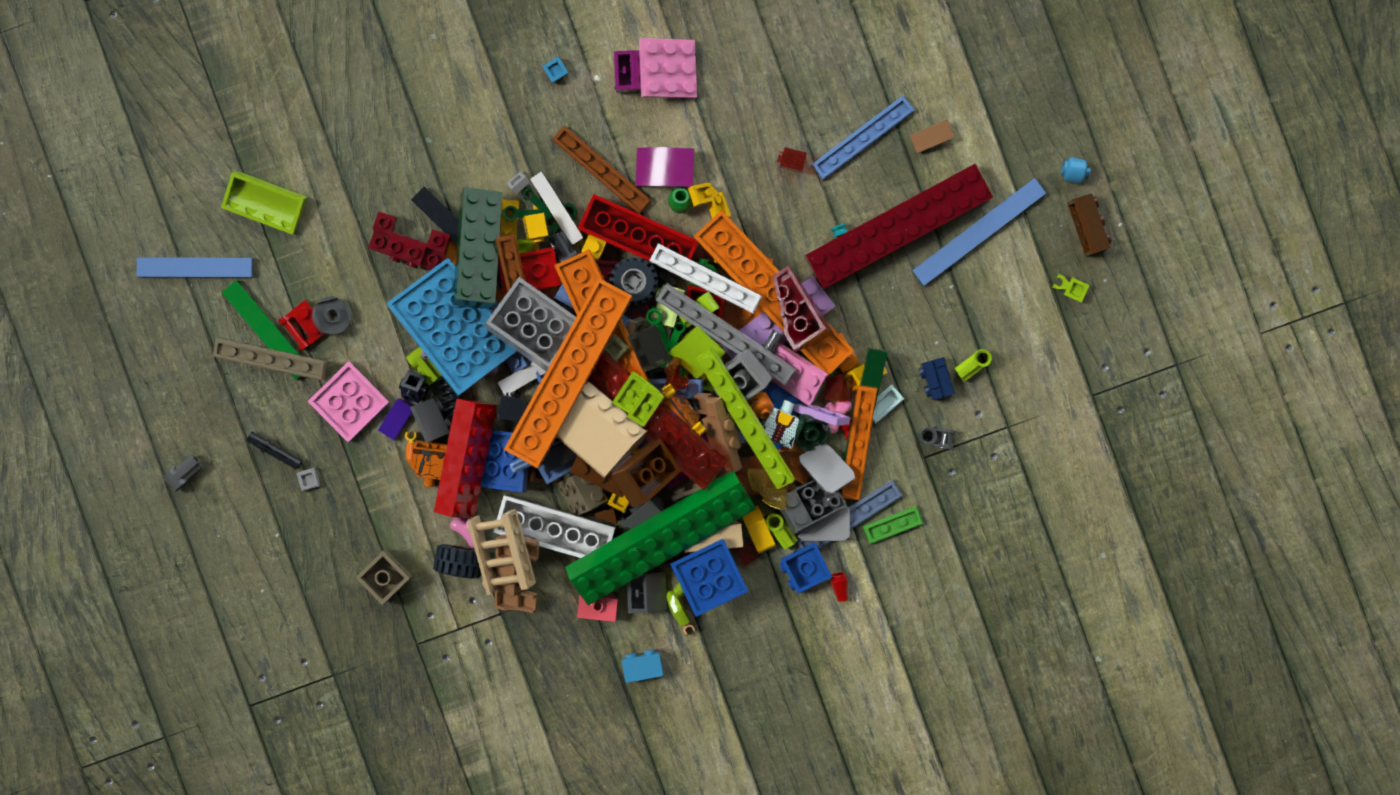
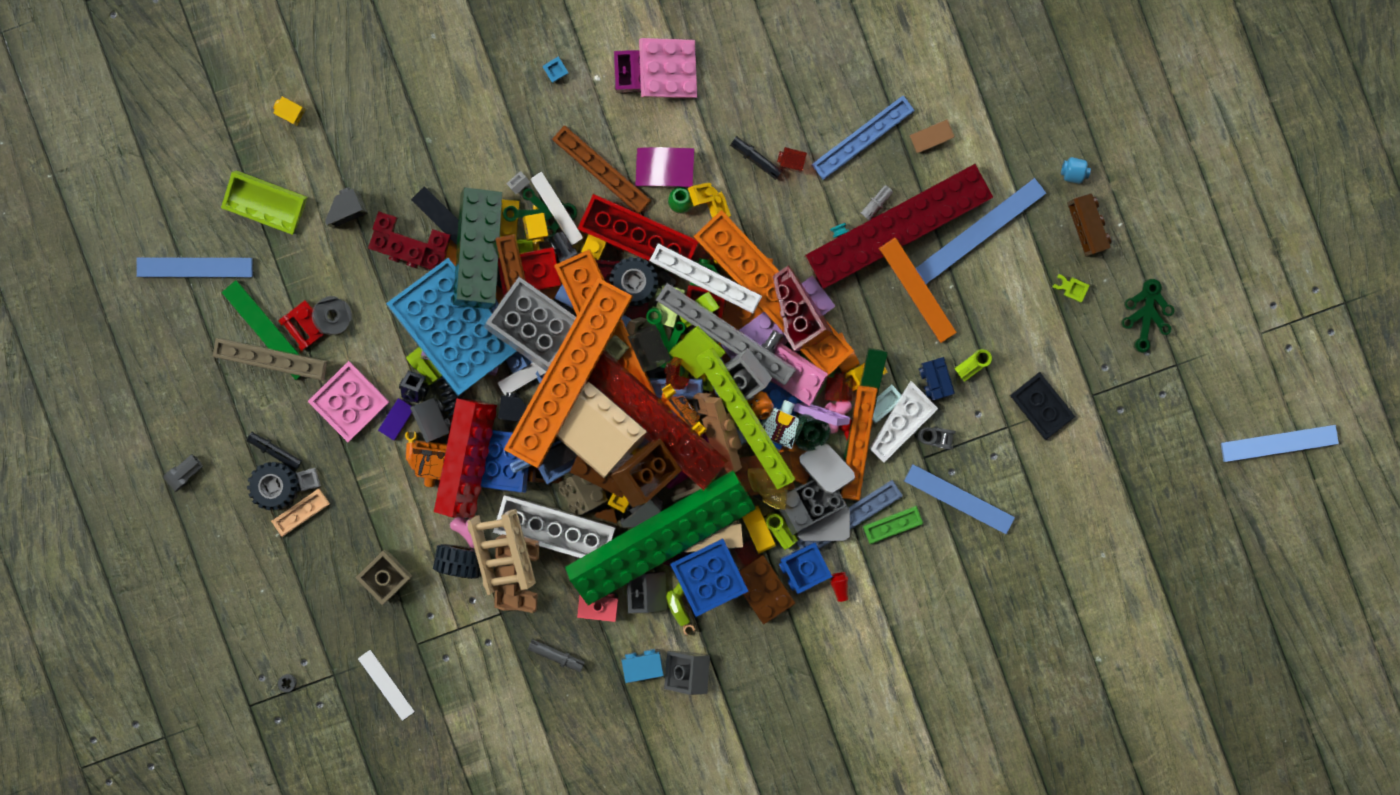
(273, 486): none -> black wheel
(288, 111): none -> yellow brick
(292, 684): none -> dark grey bush
(300, 512): none -> light nougat tile
(345, 207): none -> dark grey slope
(386, 685): none -> white sticker
(555, 655): none -> dark grey pin
(638, 398): lime slope -> none
(687, 672): none -> dark grey slope
(755, 157): none -> black pin
(765, 590): none -> reddish brown brick
(876, 202): none -> light grey axle
(903, 421): none -> white wing
(917, 290): none -> orange tile
(959, 499): none -> medium blue tile
(1042, 406): none -> black tile
(1147, 313): none -> dark green plant
(1279, 443): none -> light blue tile

